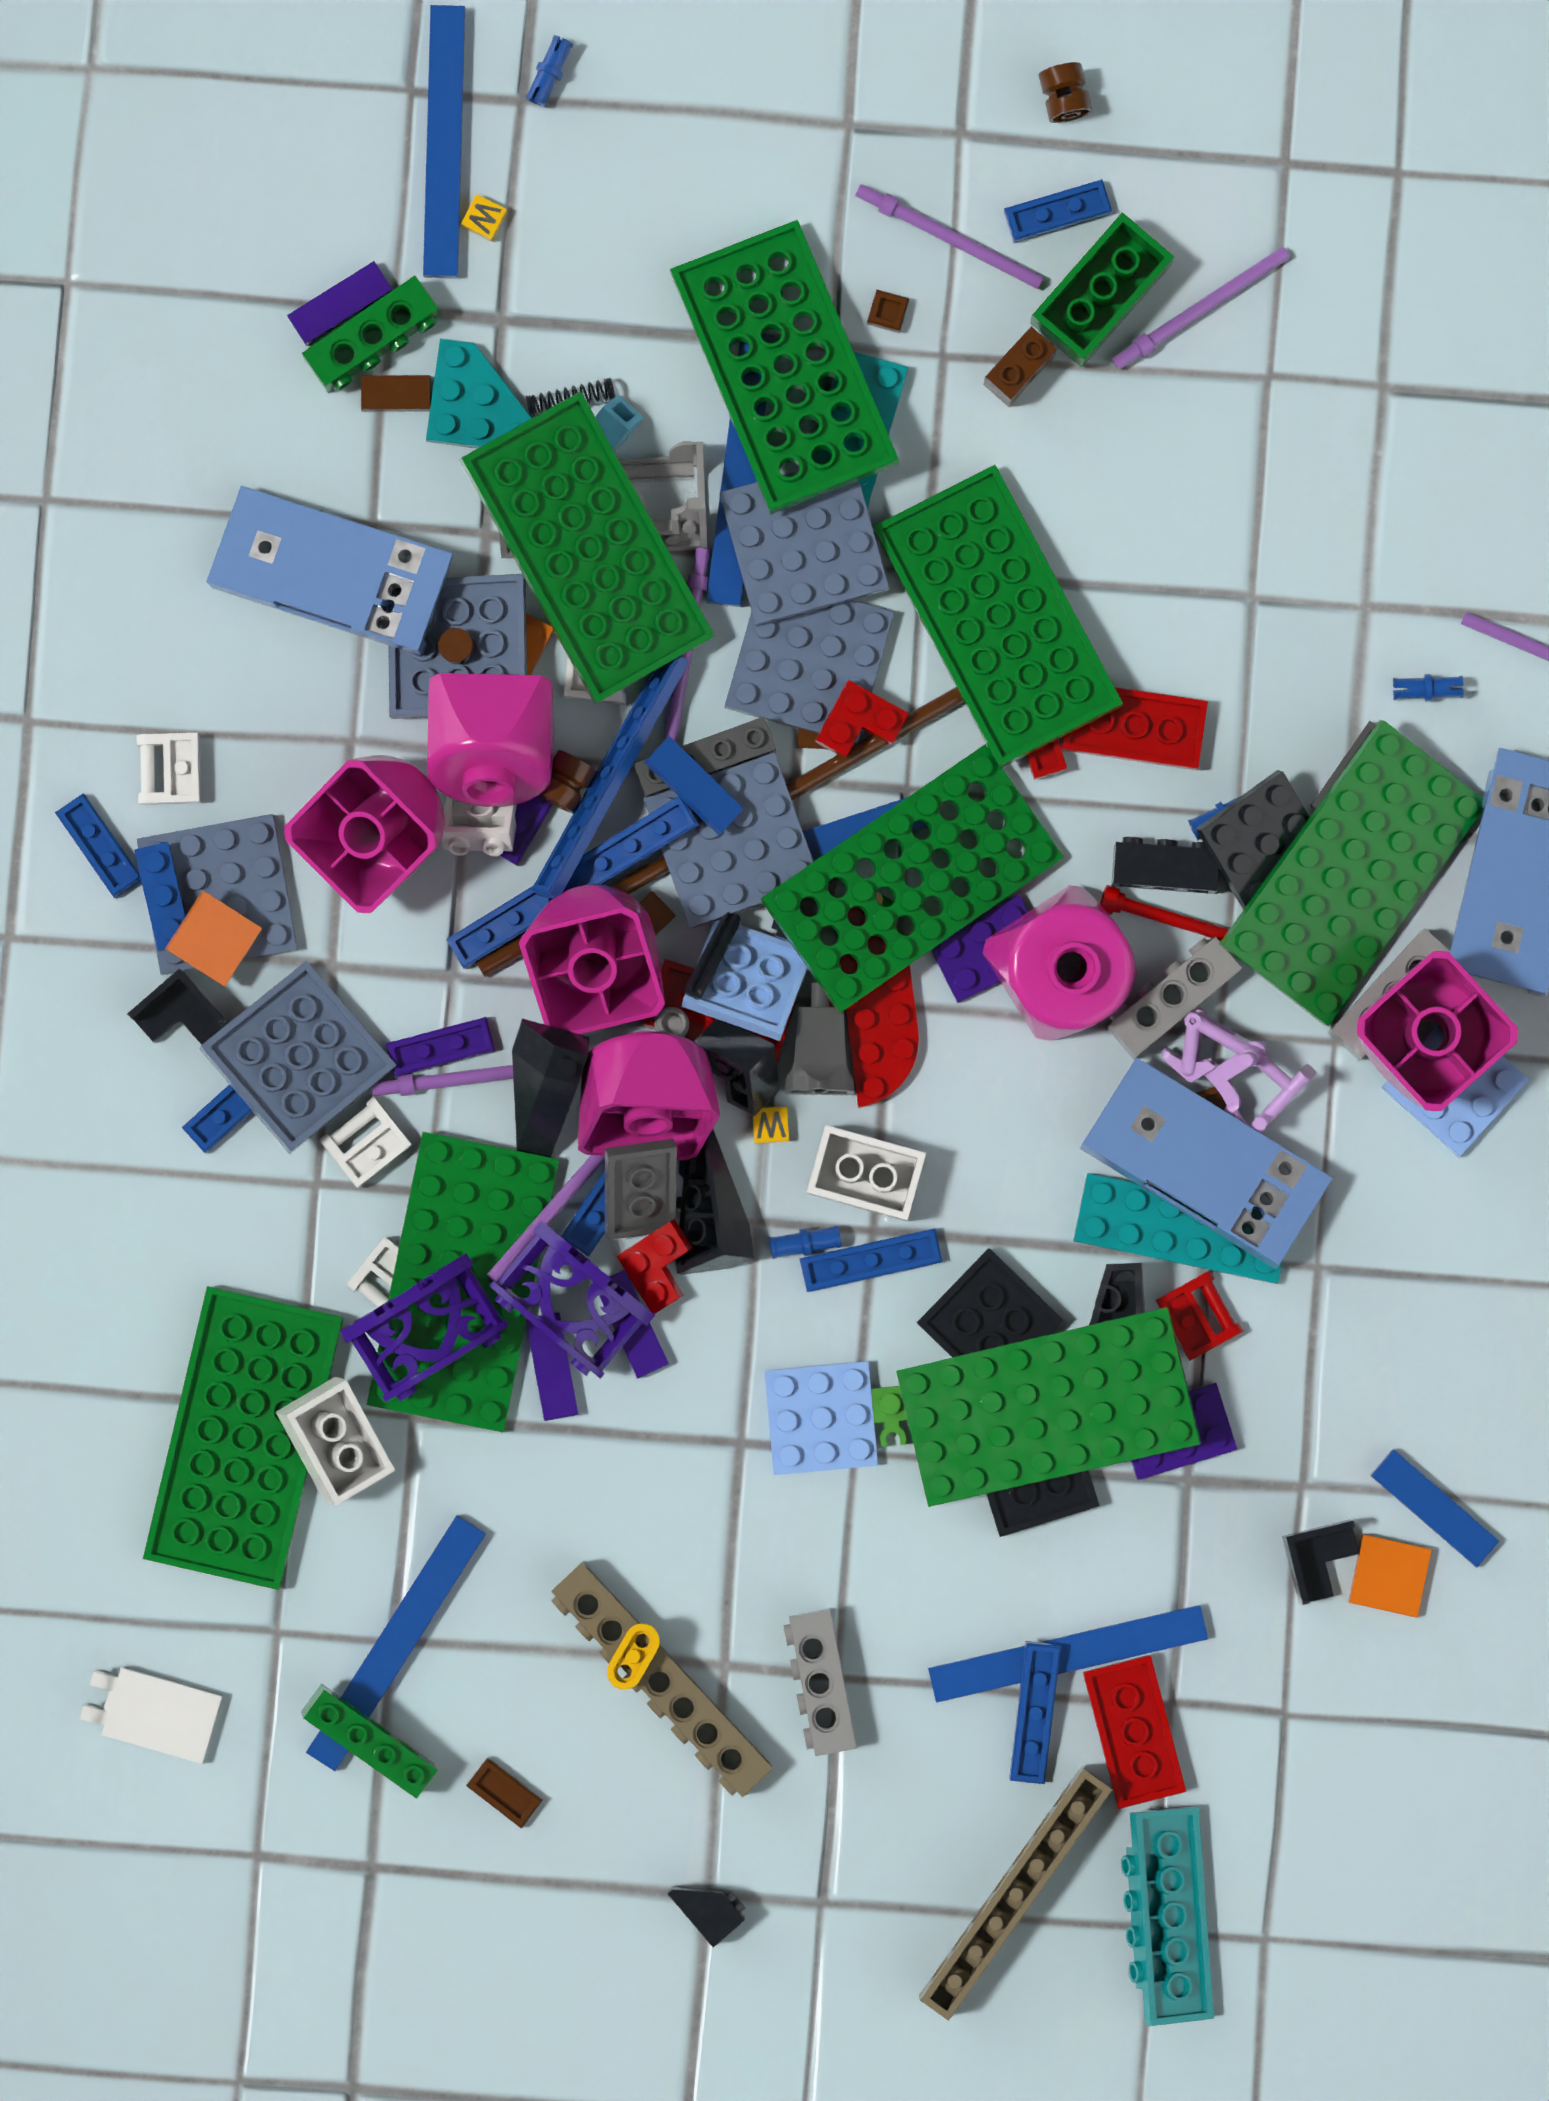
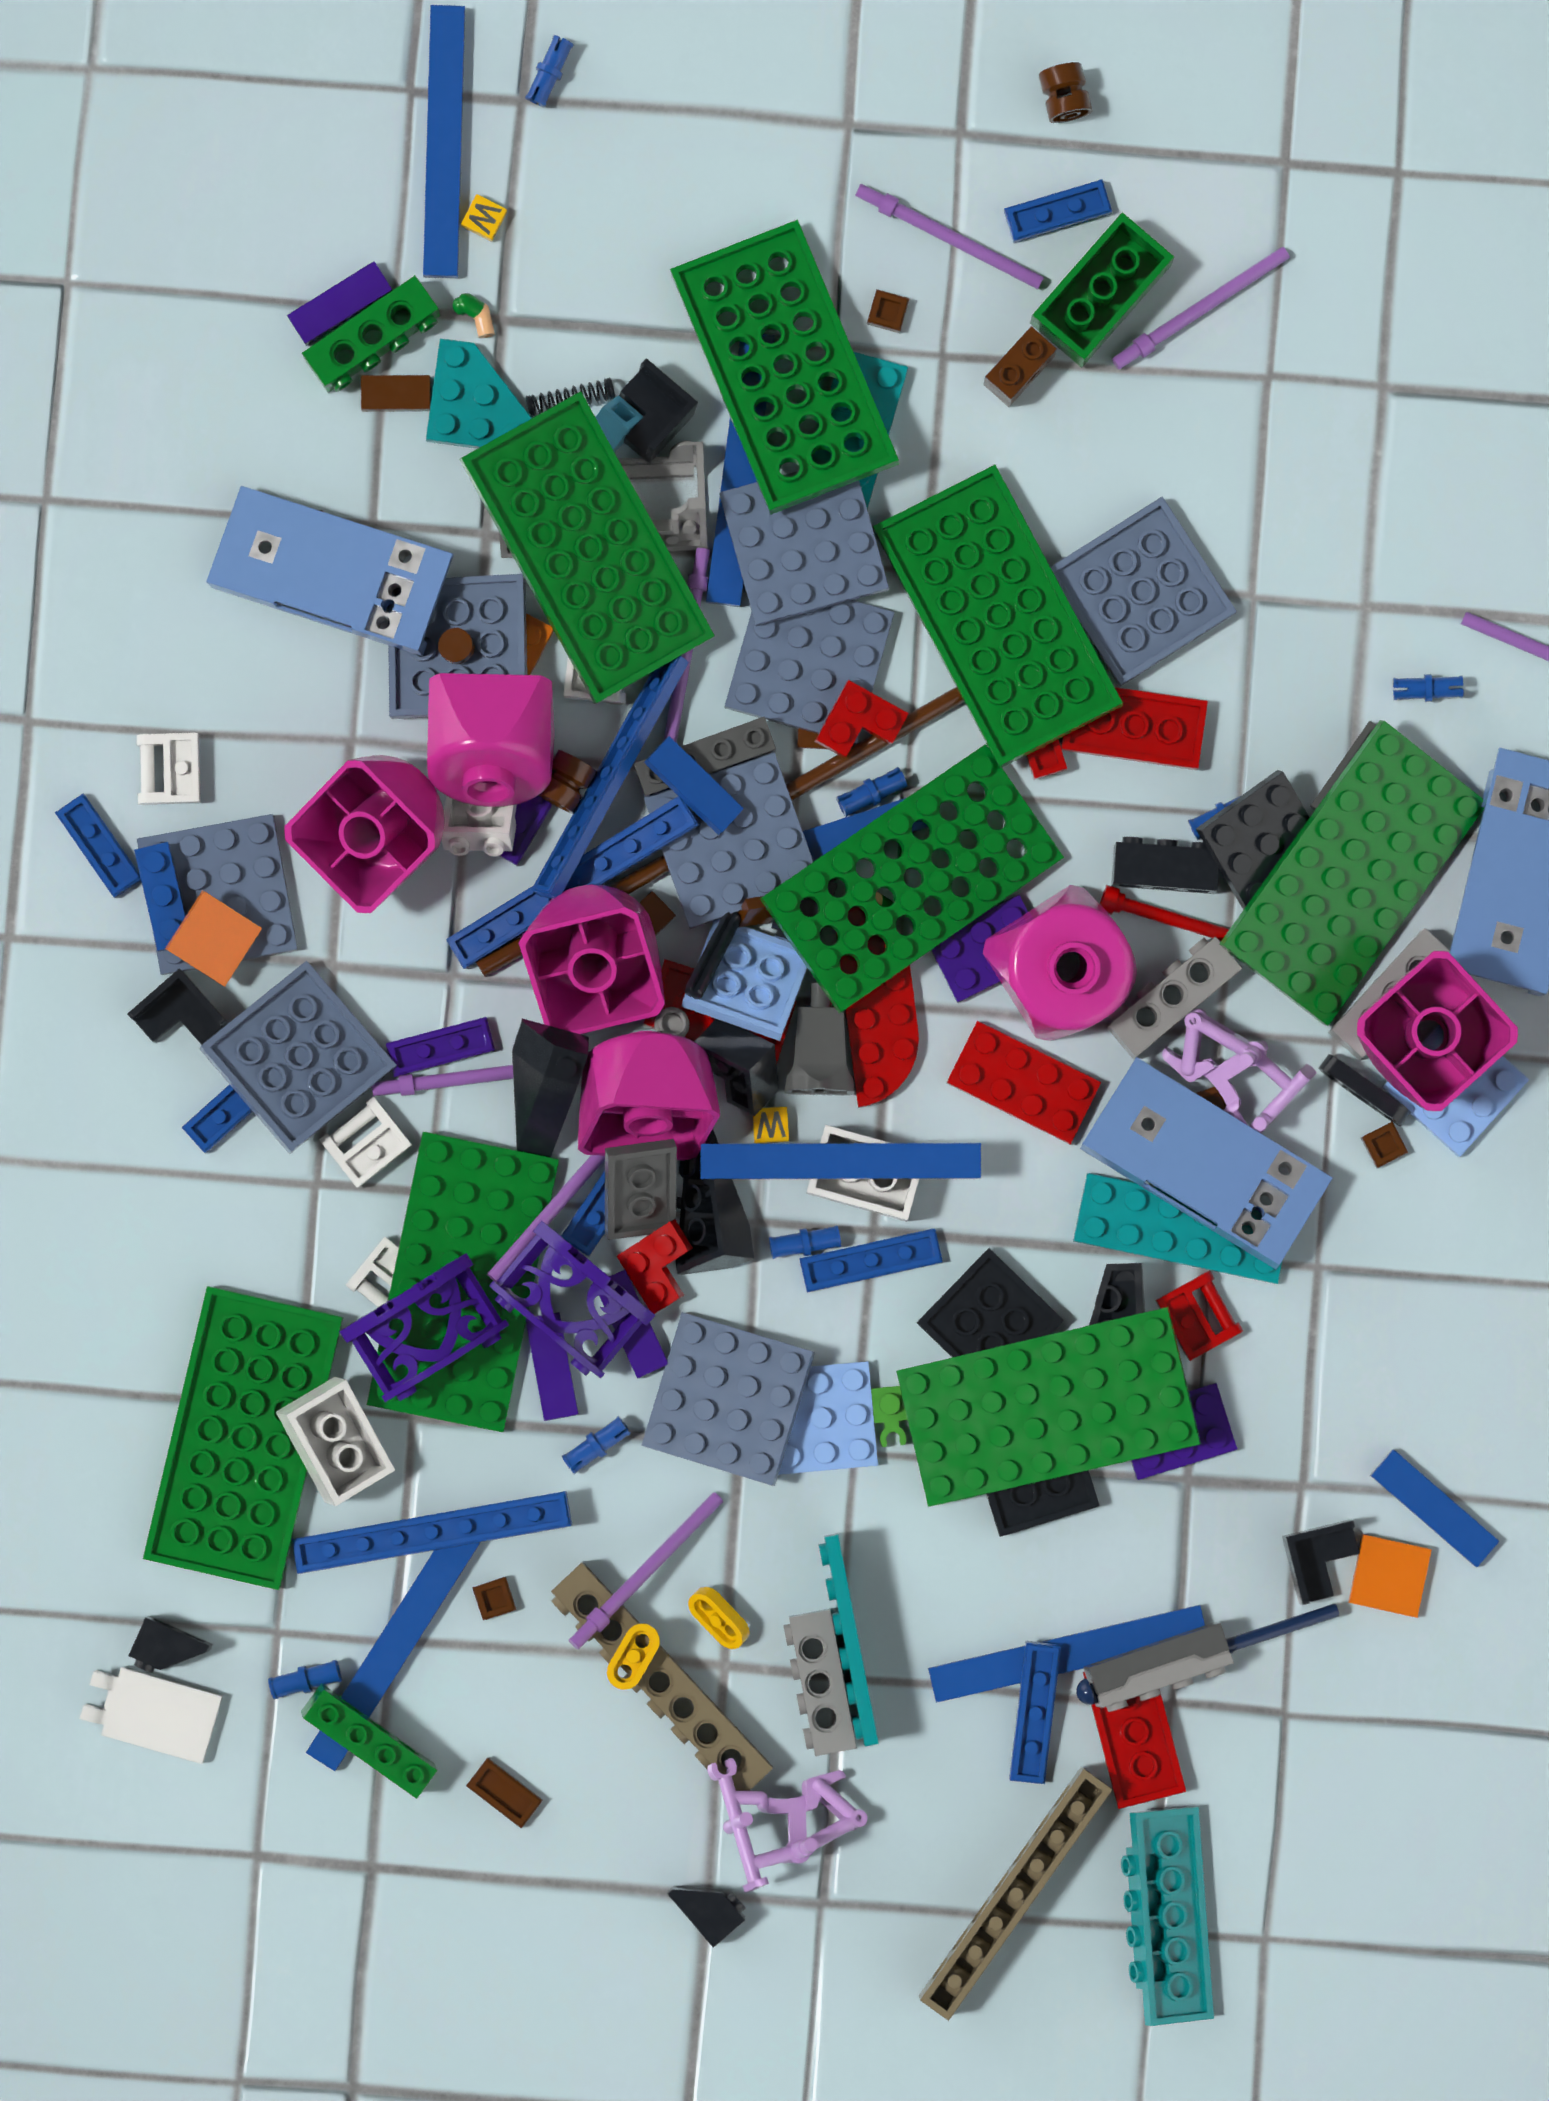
(163, 1645): none -> black slope
(304, 1679): none -> blue pin
(432, 1532): none -> blue tile
(478, 310): none -> arm
(494, 1598): none -> reddish brown tile
(596, 1445): none -> blue pin
(599, 1618): none -> medium lavender bar
(664, 410): none -> black panel
(718, 1617): none -> yellow plate
(728, 1399): none -> sand blue plate
(754, 913): none -> reddish brown tile
(799, 1846): none -> lavender piece
(841, 1161): none -> blue tile
(850, 1654): none -> teal plate
(871, 791): none -> blue pin
(1023, 1082): none -> red plate
(1142, 591): none -> sand blue plate
(1178, 1660): none -> piece
(1364, 1090): none -> black beam
(1384, 1144): none -> reddish brown tile

